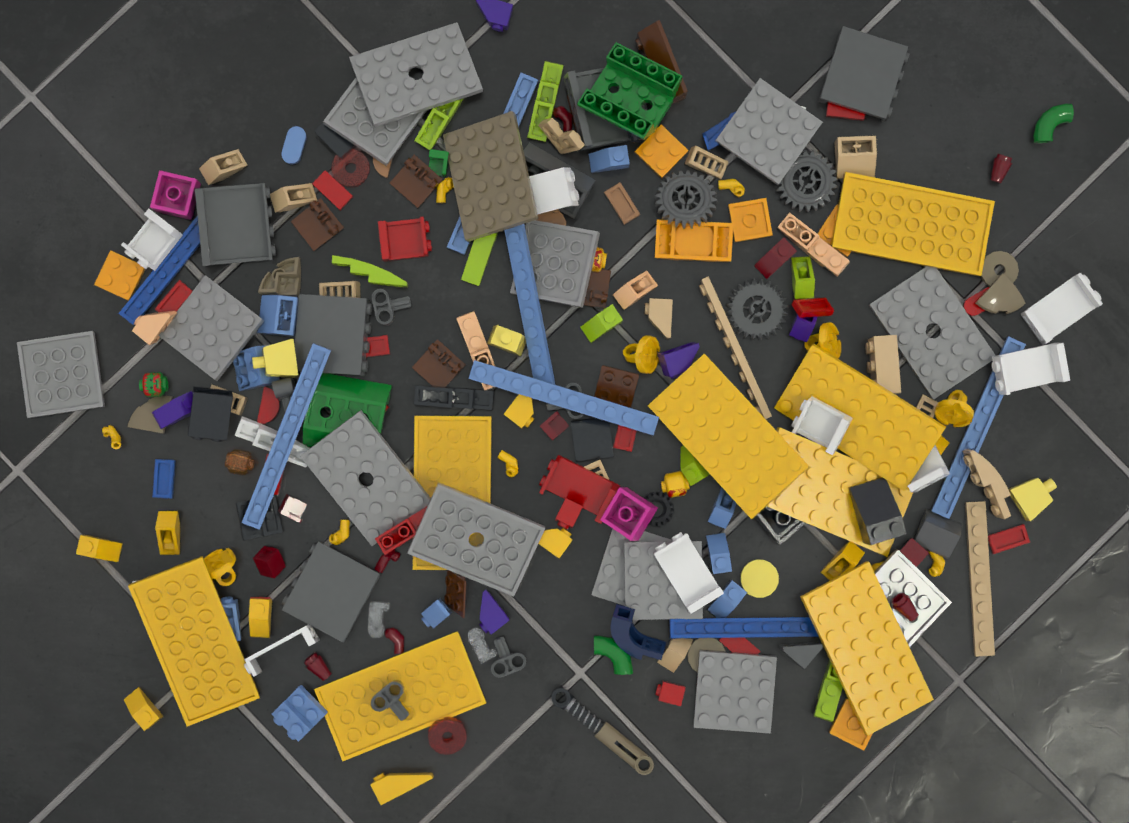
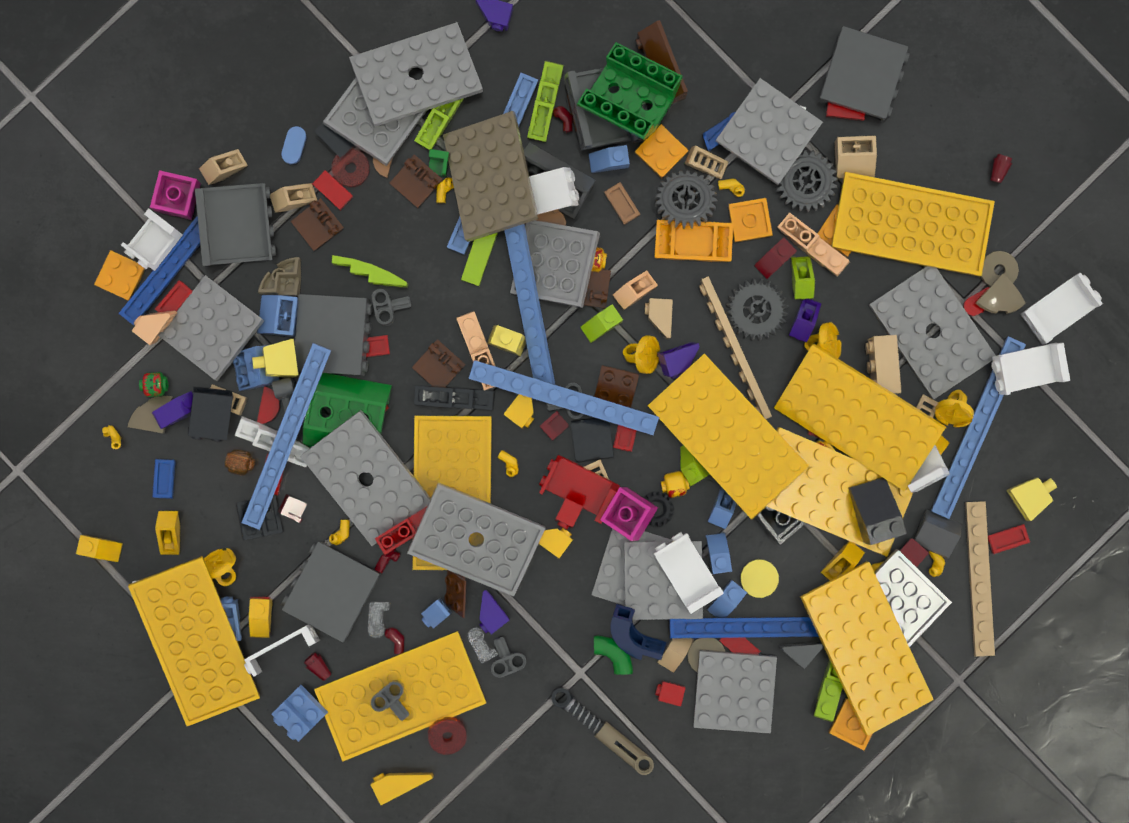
(60, 374): light grey plate -> none
(142, 709): yellow slope -> none
(269, 562): dark red panel -> none
(354, 285): tan slope -> none
(404, 239): red panel -> none
(563, 141): tan plate -> none
(812, 307): red tile -> none
(821, 423): white panel -> none
(904, 605): dark red cone -> none
(986, 476): tan slope -> none
(1050, 119): green cylinder -> none

